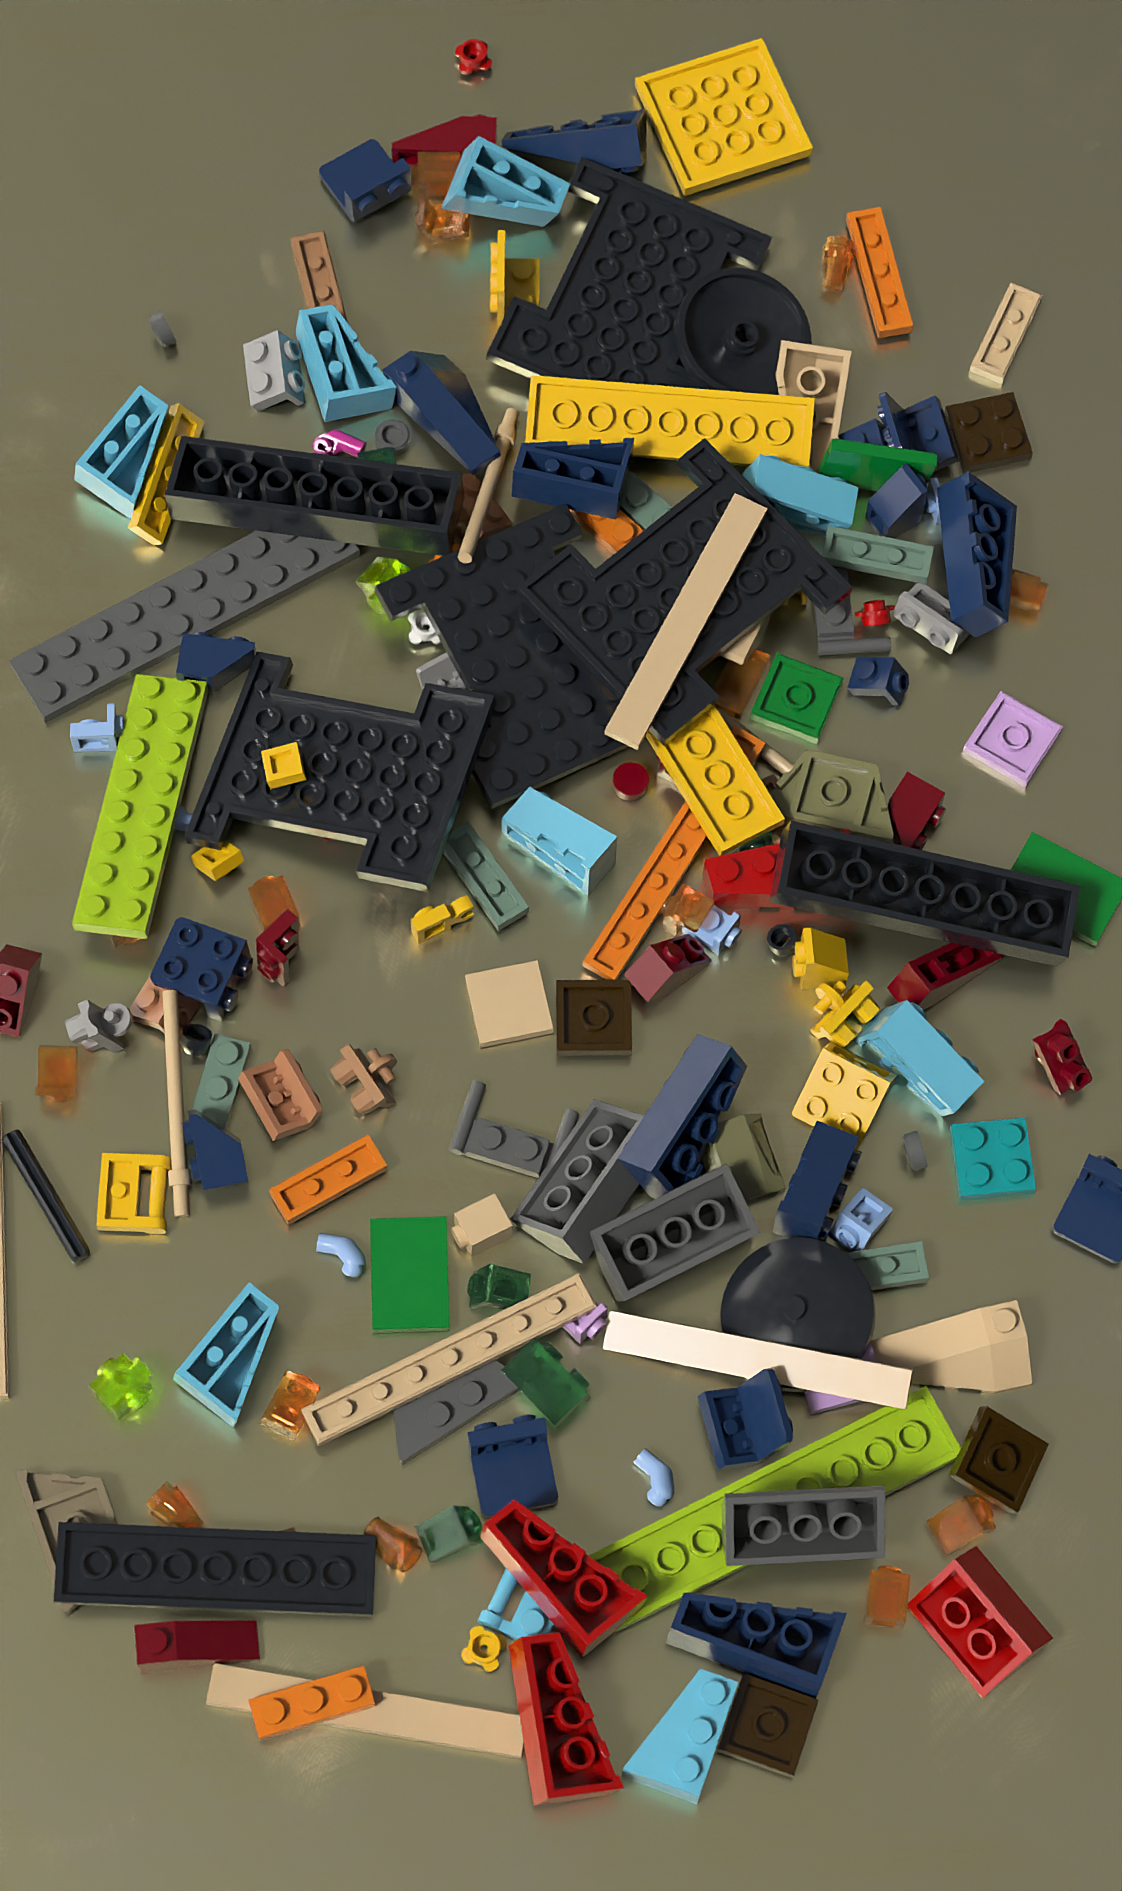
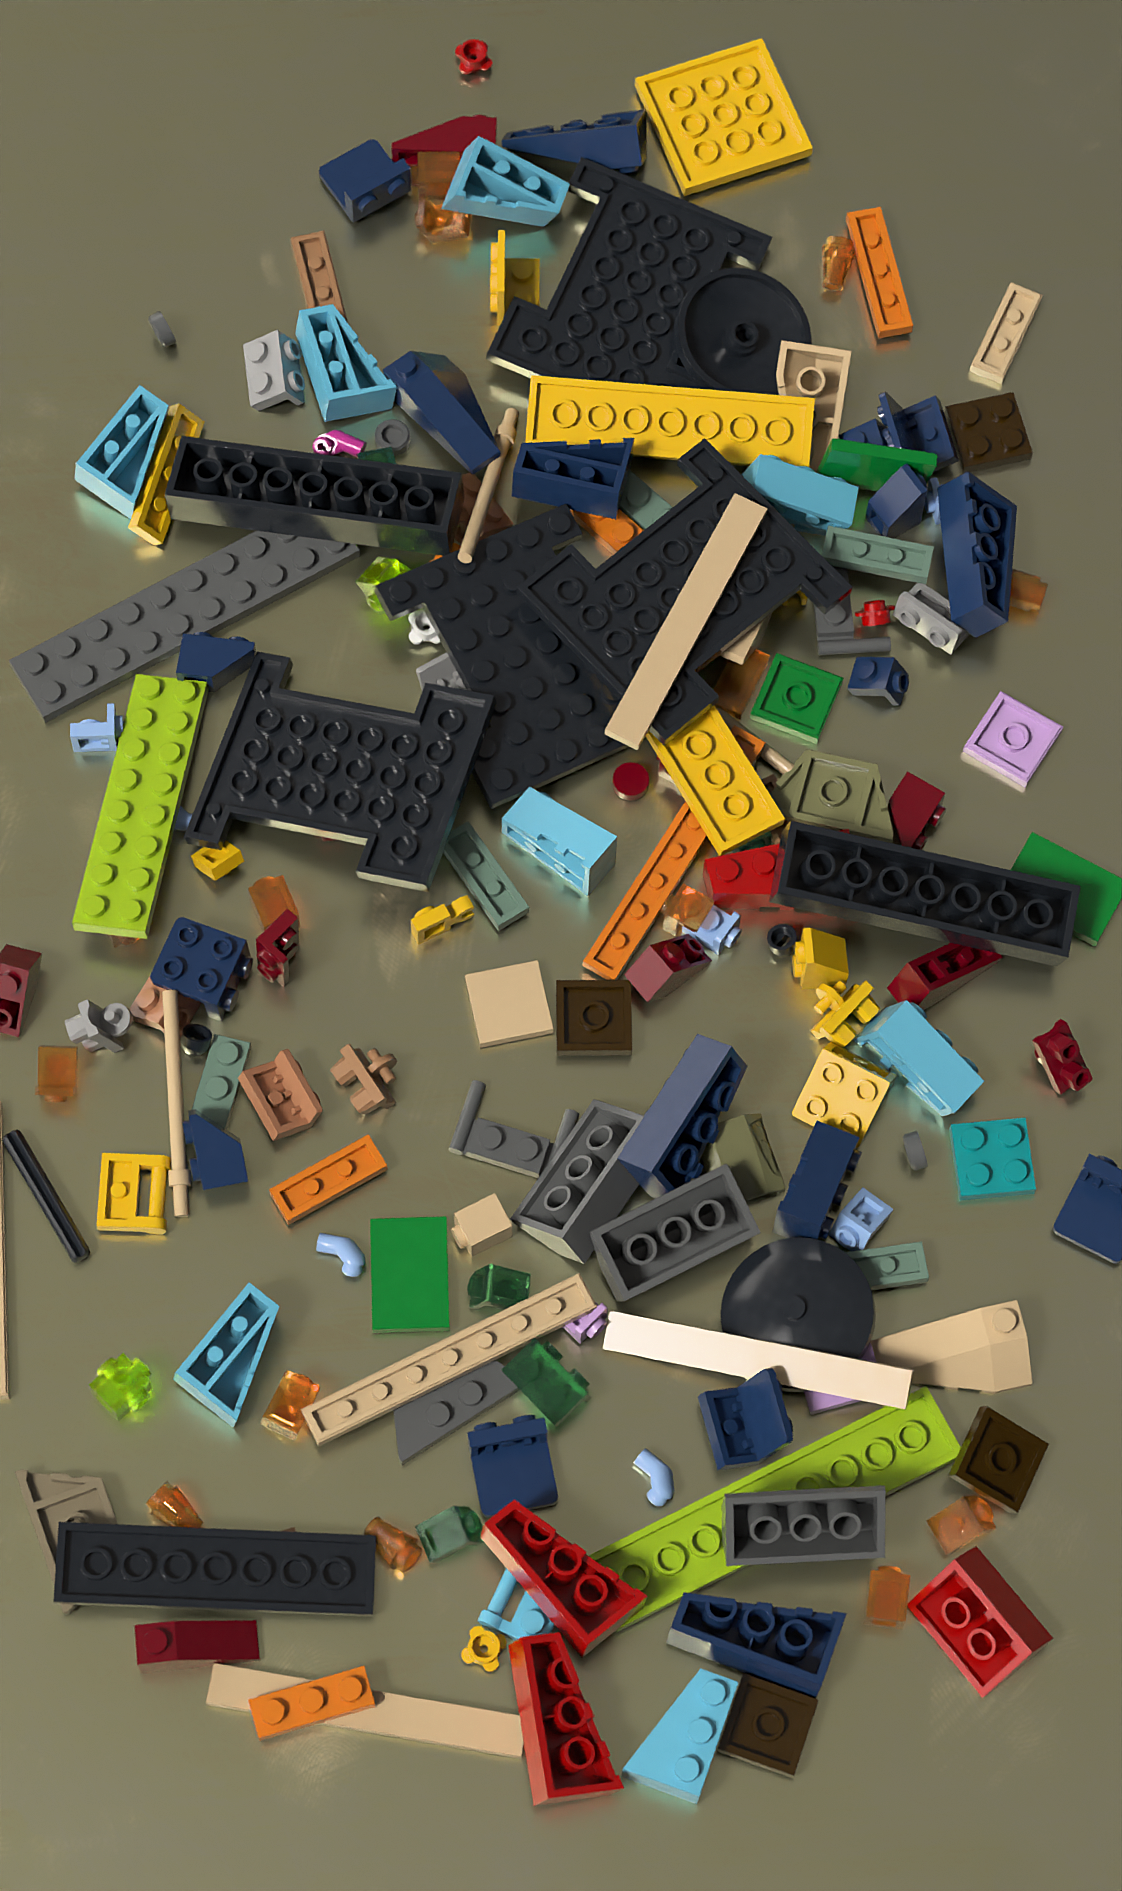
(283, 765): yellow plate -> none

